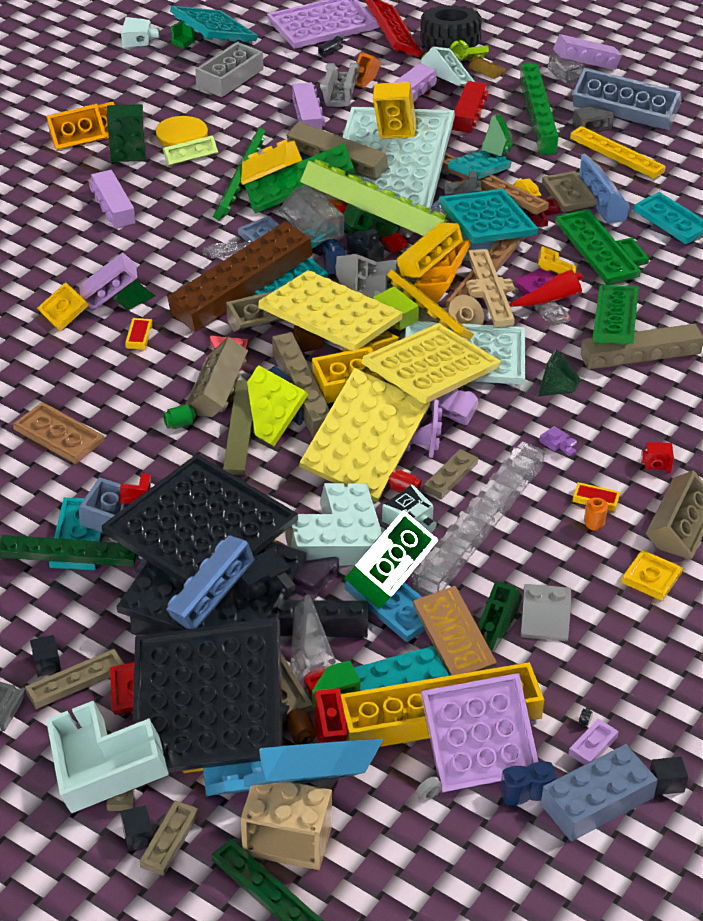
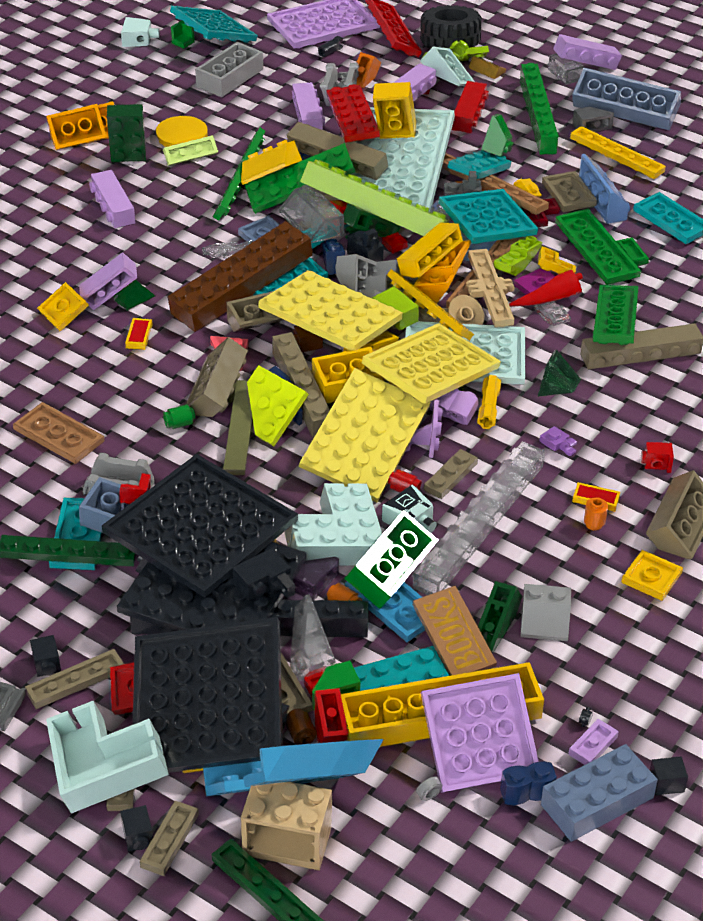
(117, 471): none -> light grey piece
(211, 582): medium blue slope -> none
(342, 593): none -> orange brick
(352, 113): none -> red plate
(488, 411): none -> yellow axle
(520, 255): none -> lime slope

